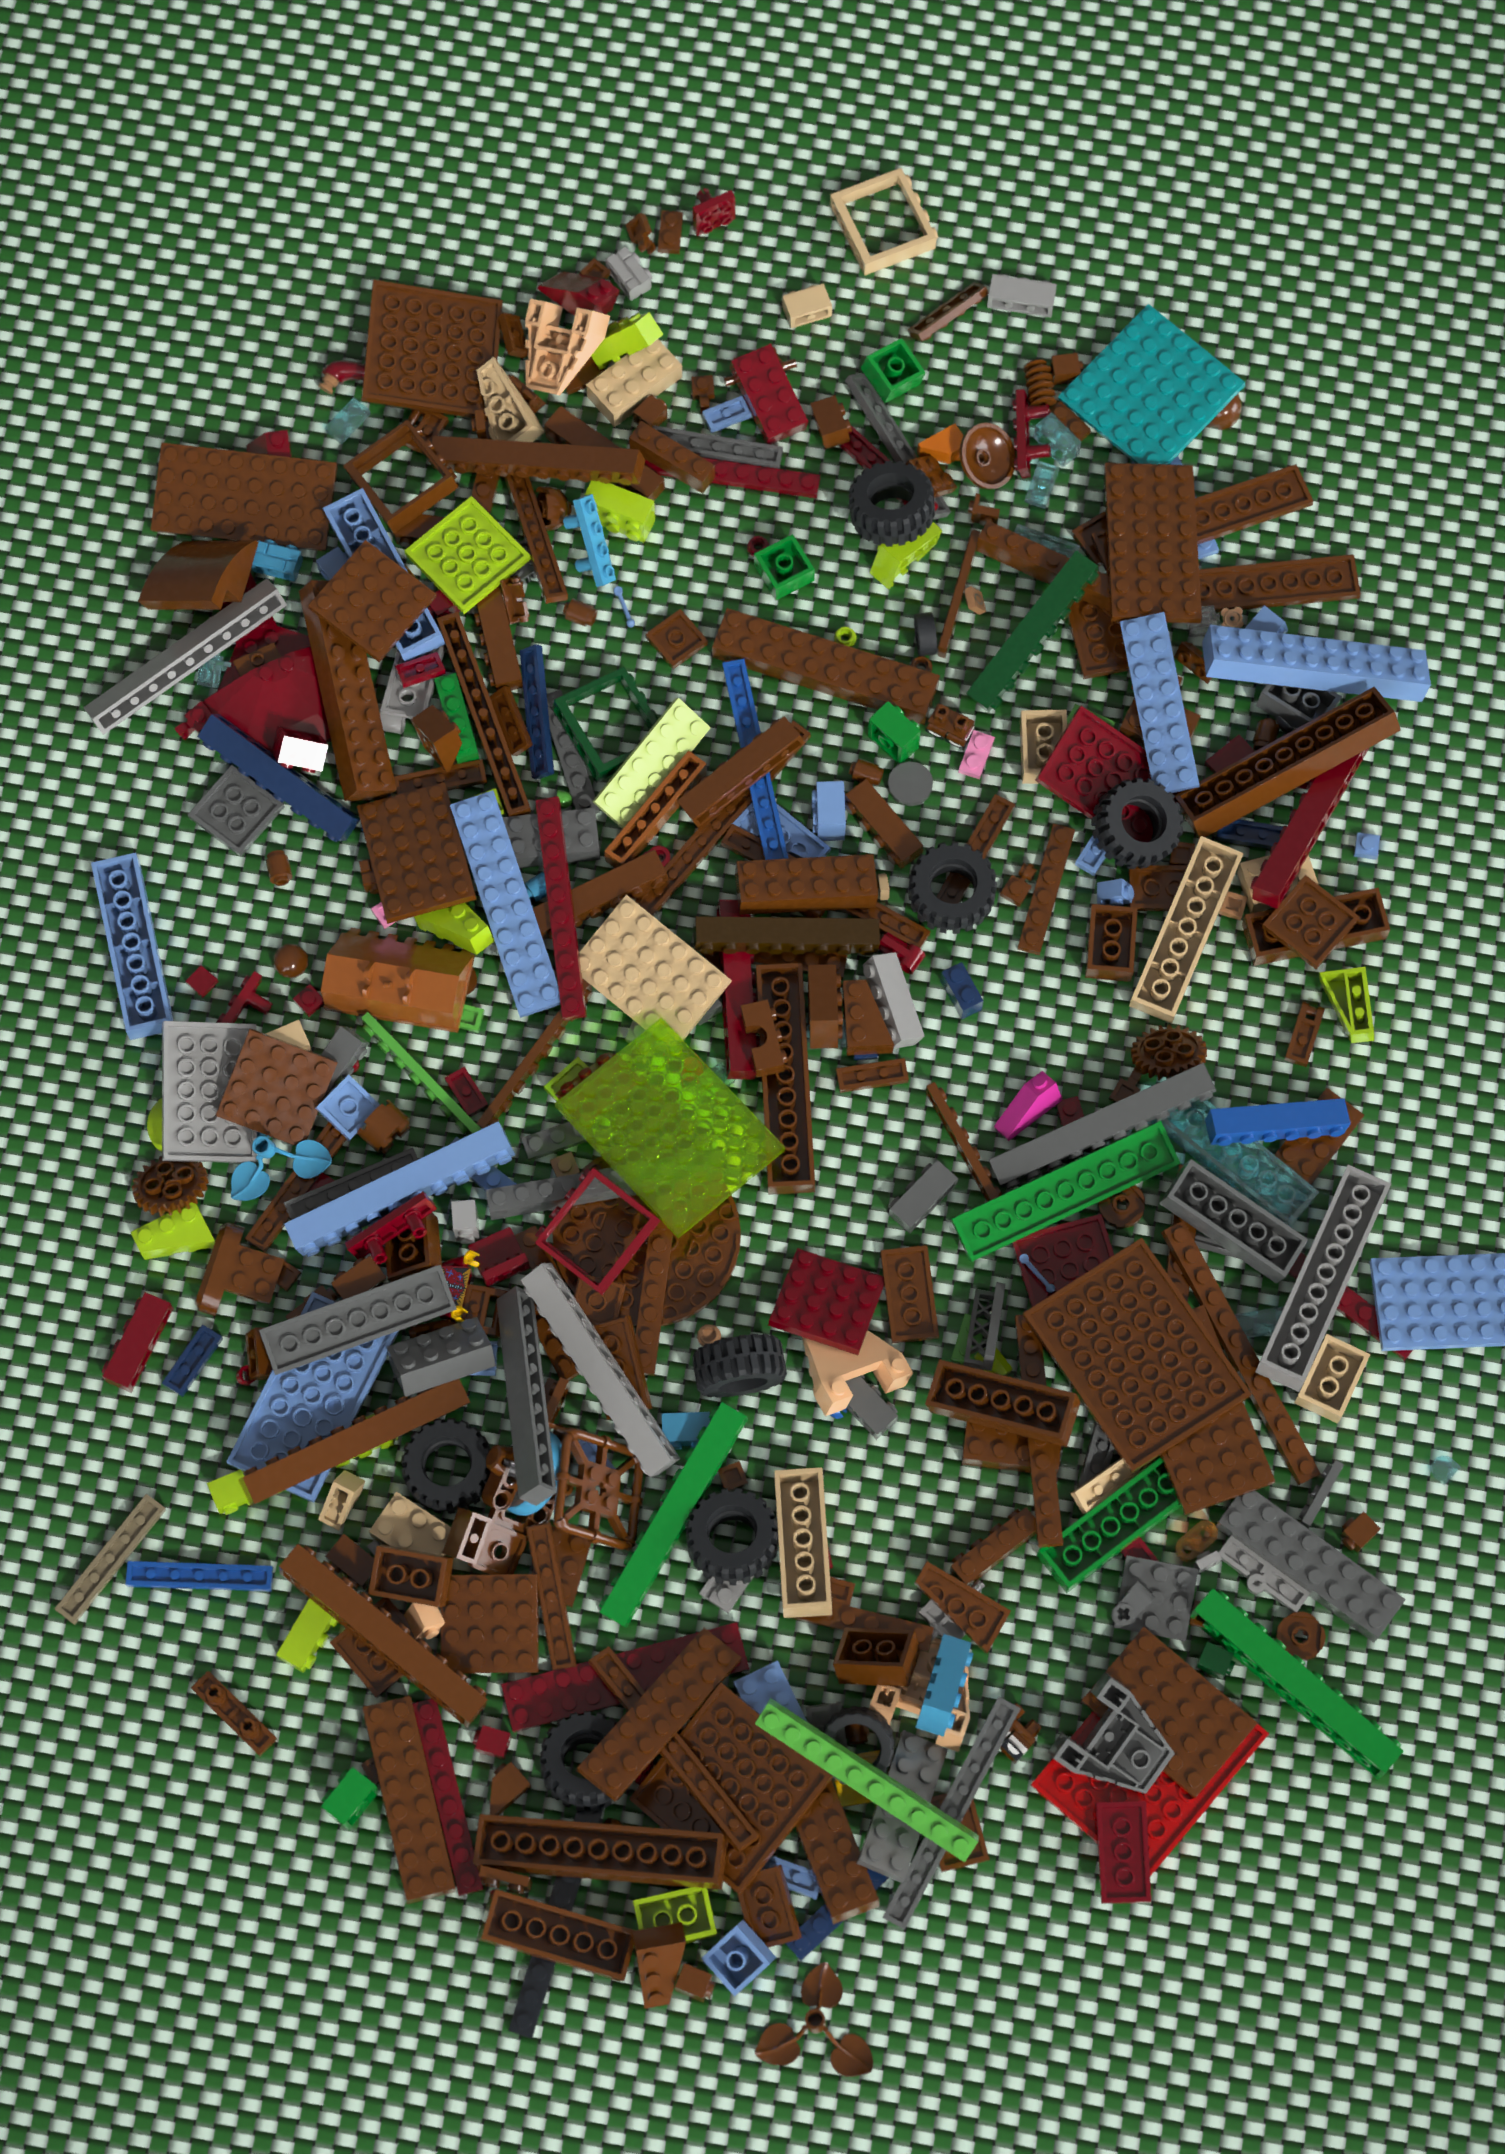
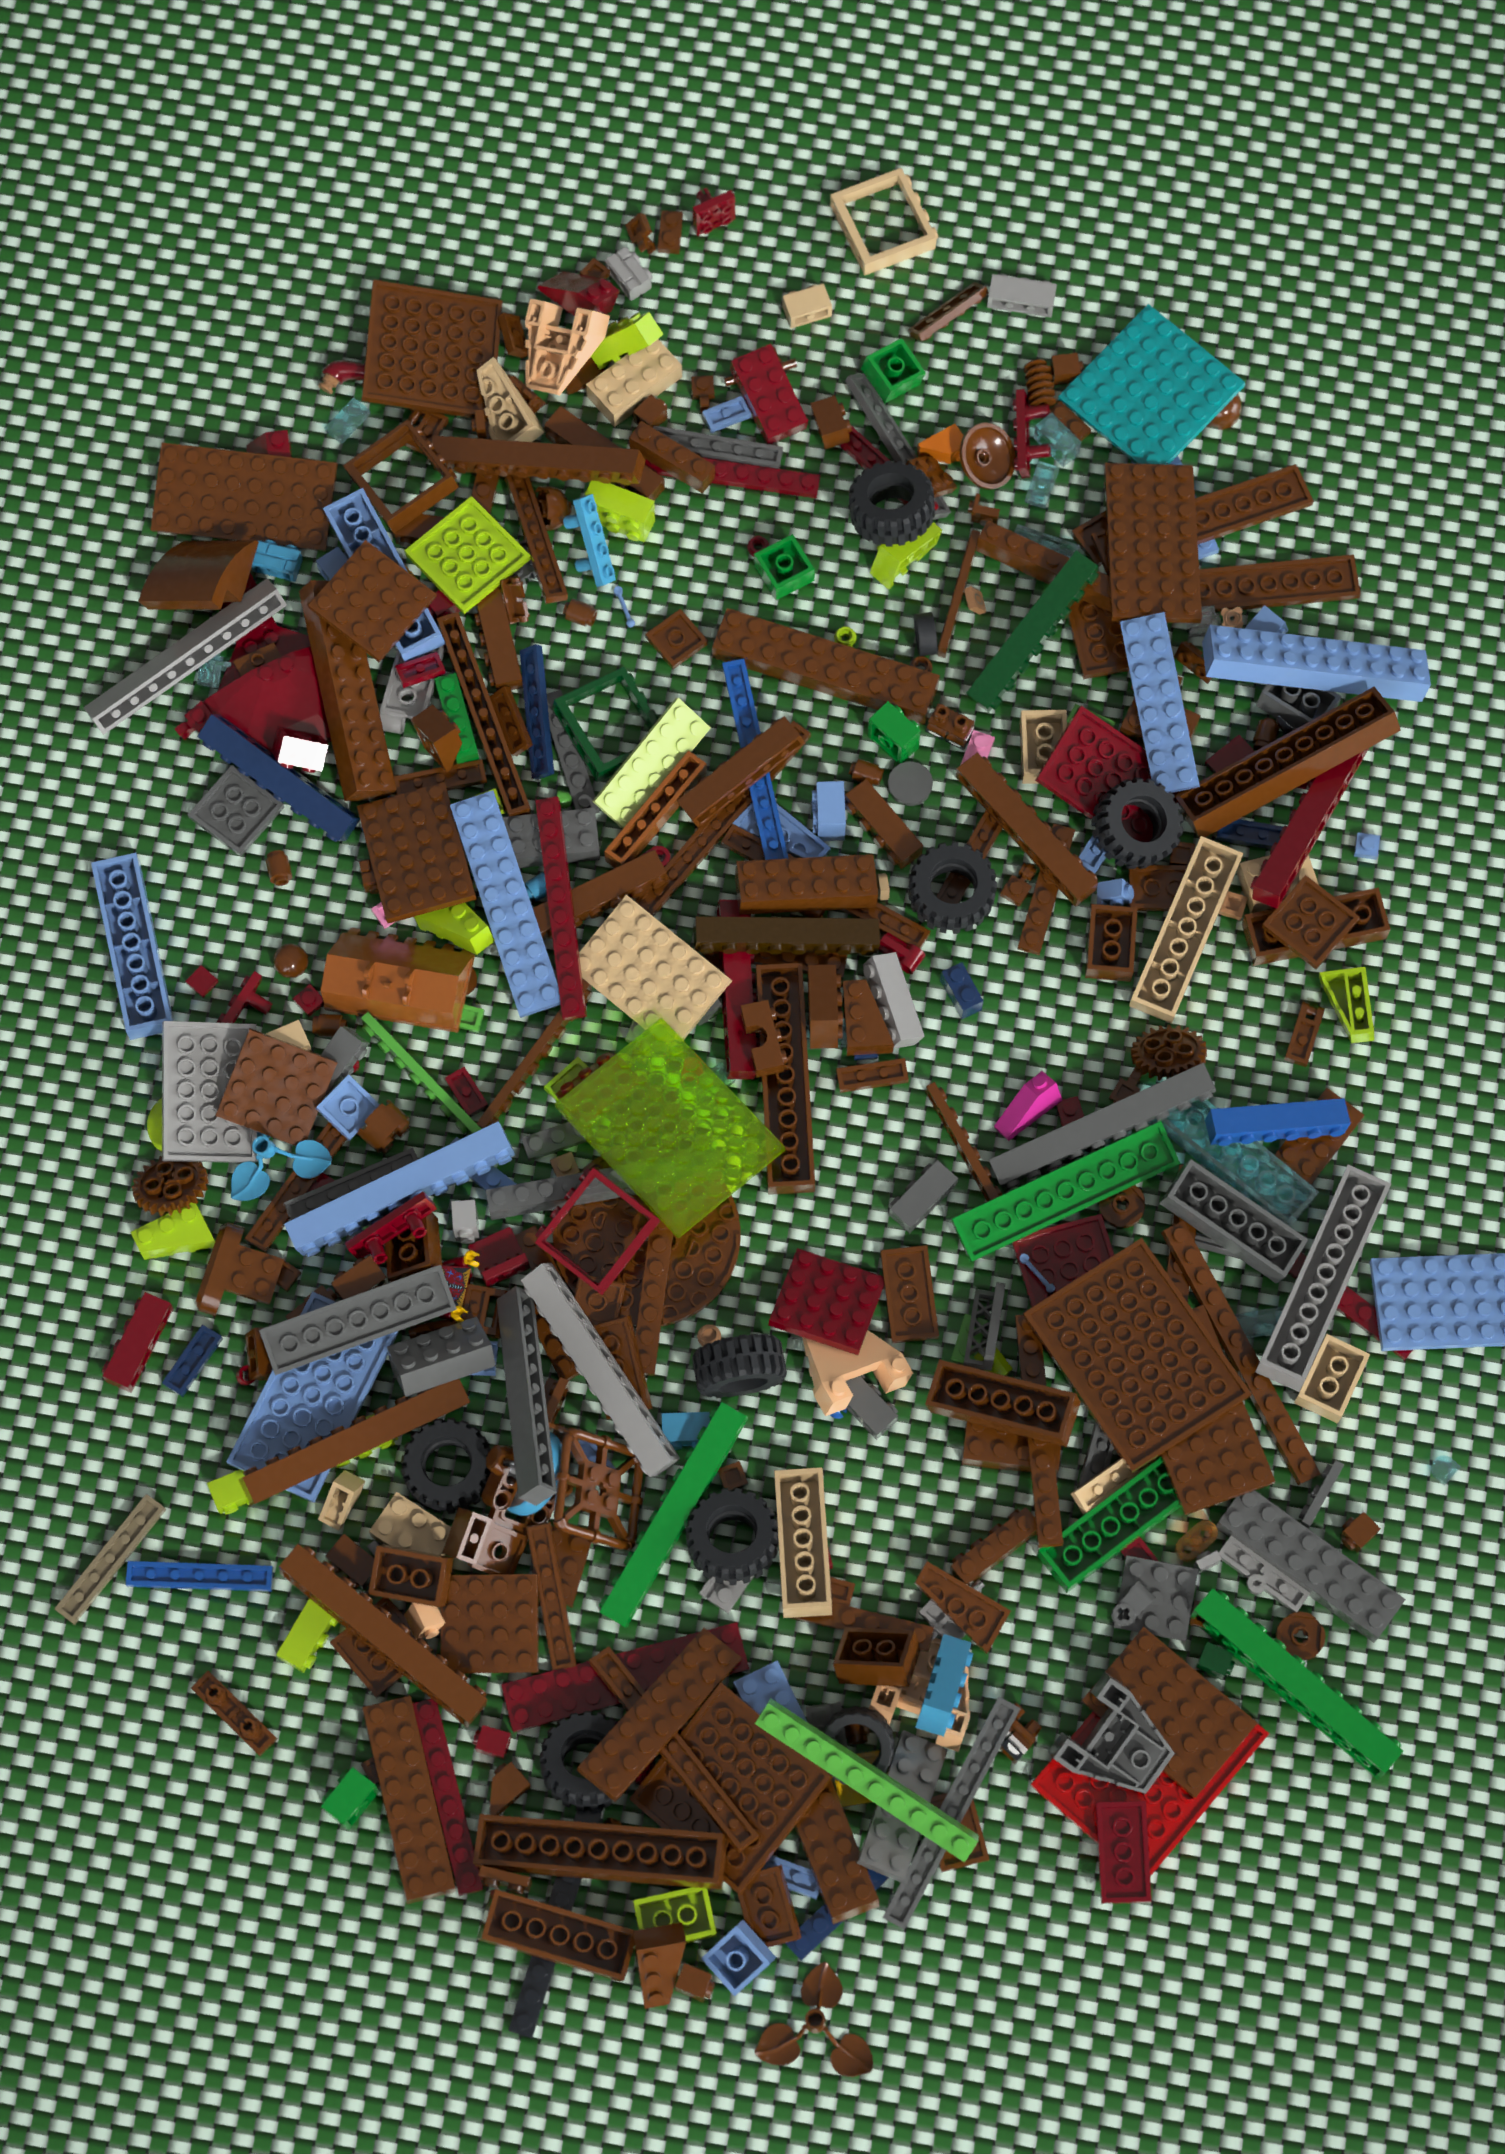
(327, 1024): none -> reddish brown brick
(1027, 829): none -> reddish brown brick

